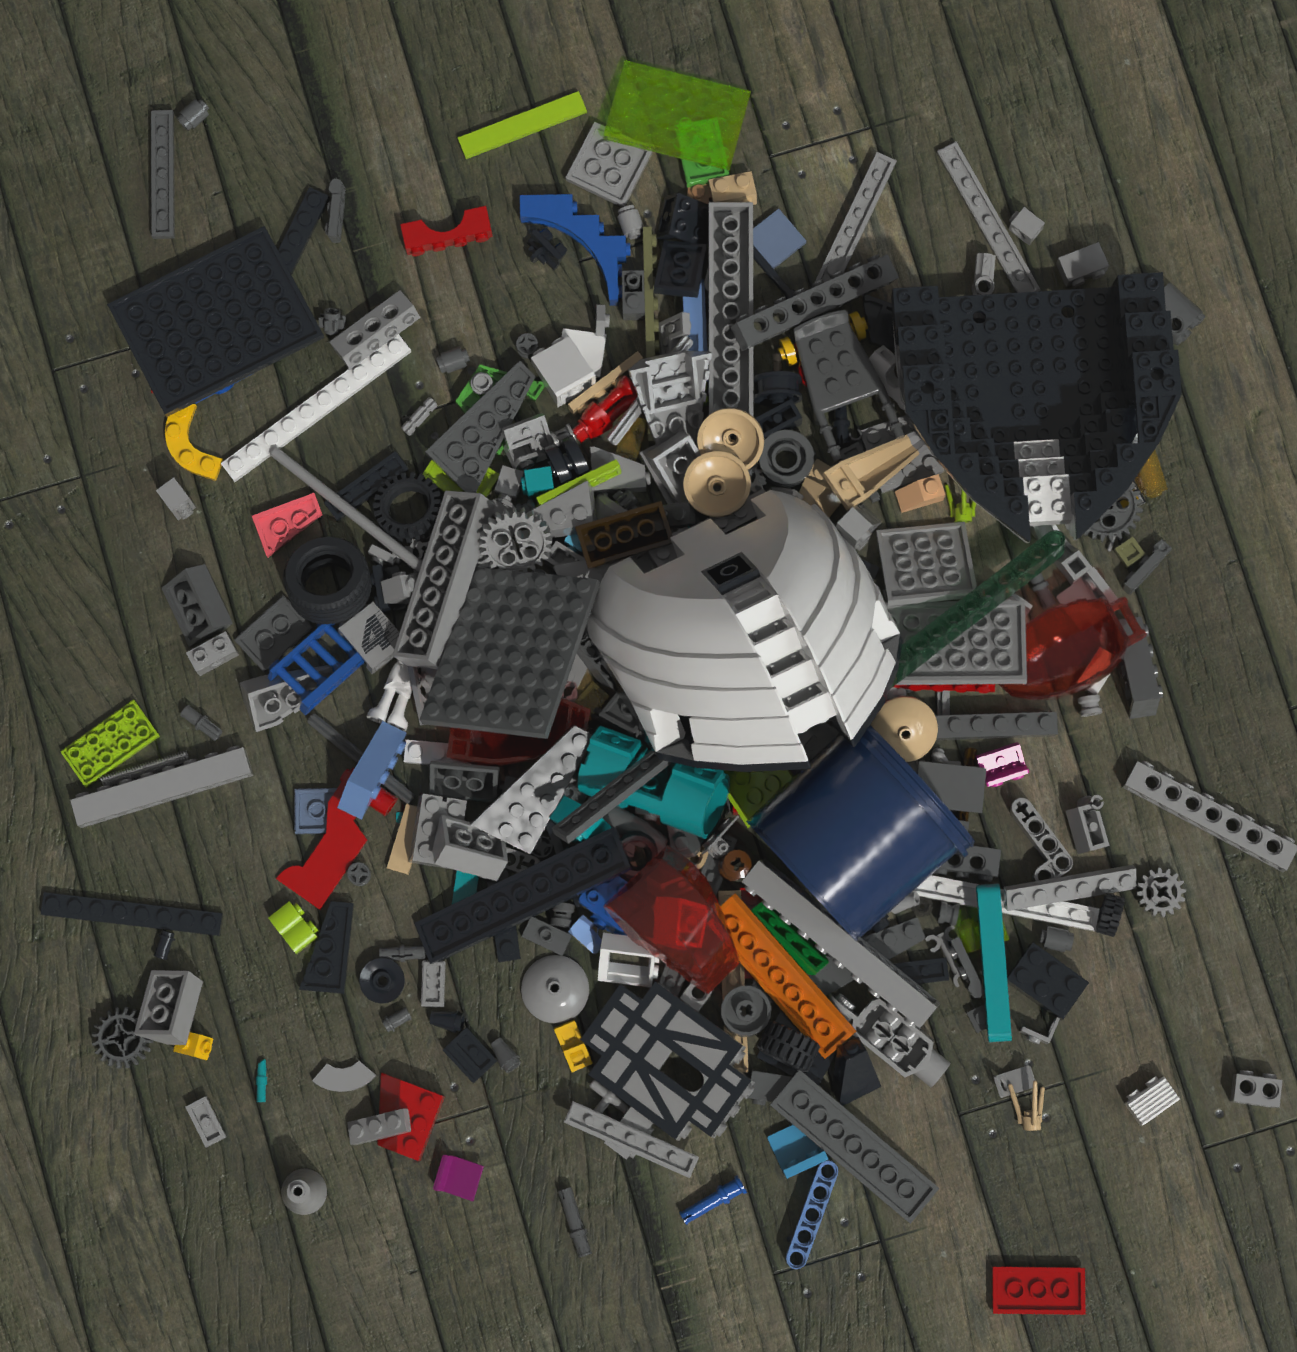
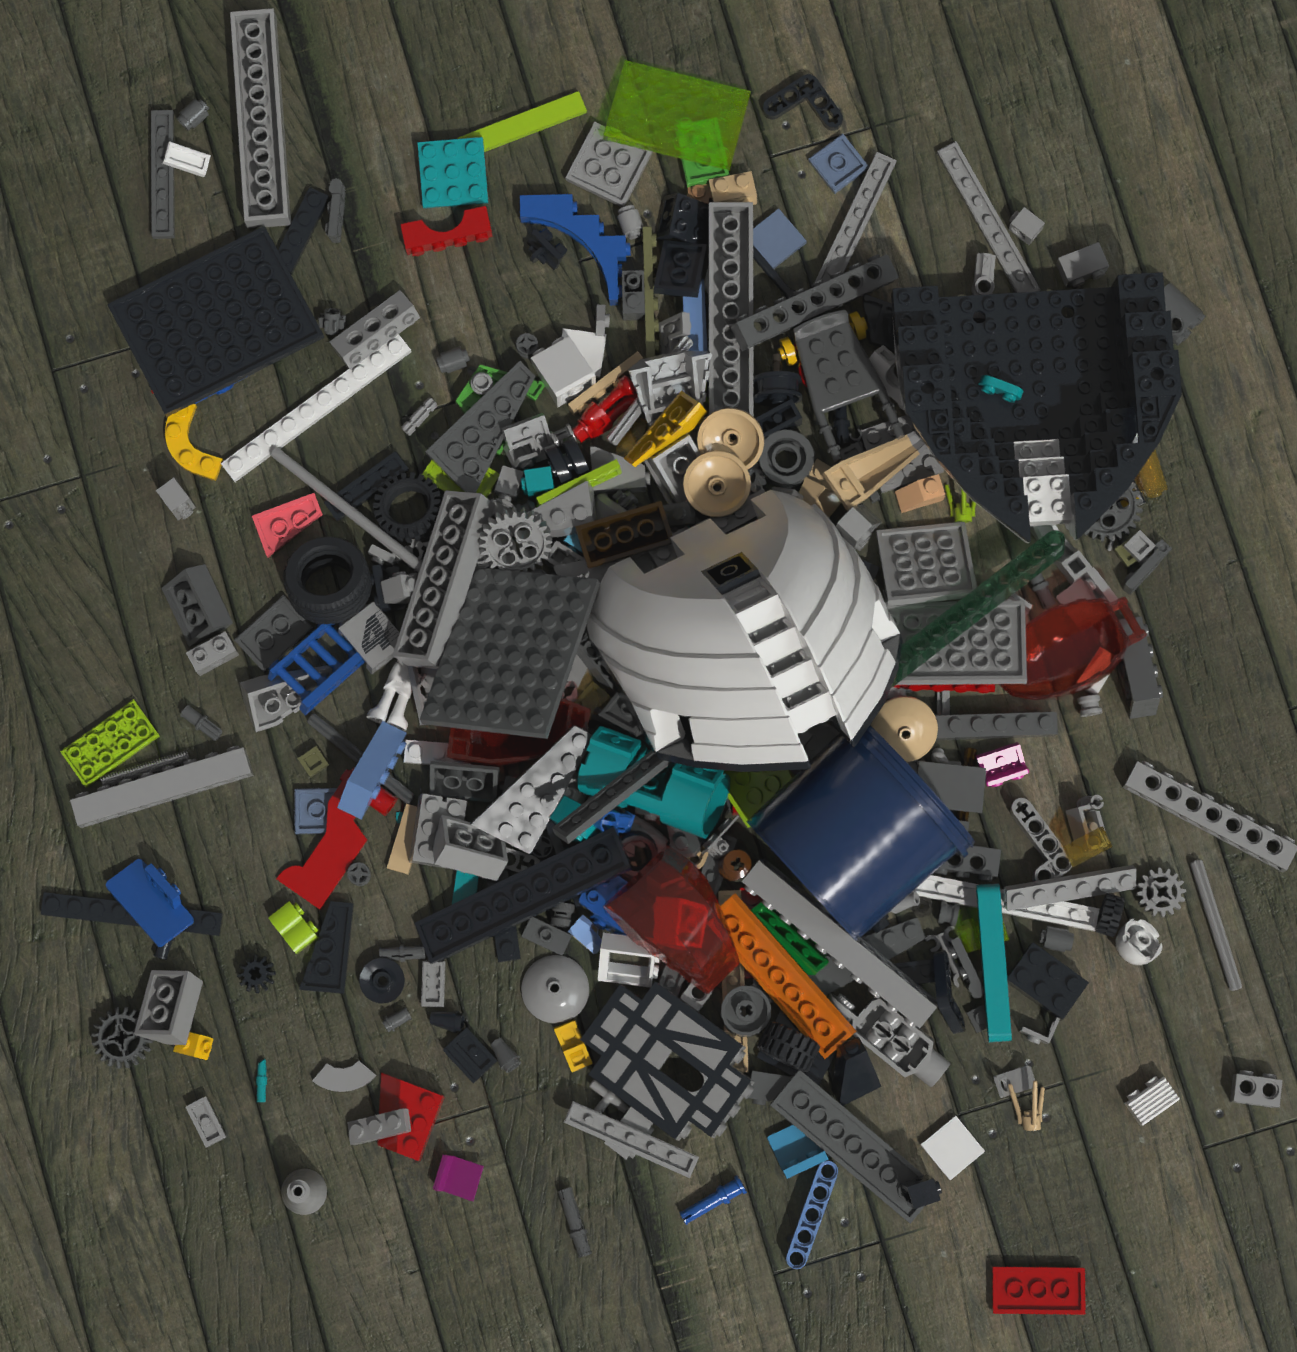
(150, 901): none -> blue bracket
(186, 159): none -> white tile
(260, 118): none -> light grey brick
(264, 970): none -> black gear
(313, 761): none -> olive plate
(453, 172): none -> teal plate
(621, 821): none -> blue piece
(676, 421): none -> yellow wedge
(810, 96): none -> black beam
(838, 163): none -> sand blue tile
(921, 1191): none -> black brick
(944, 993): none -> black beam
(952, 1148): none -> white tile
(993, 385): none -> teal plate
(1087, 846): none -> clear yellow plate
(1138, 942): none -> white cylinder
(1139, 545): none -> light grey plate
(1216, 925): none -> light grey axle

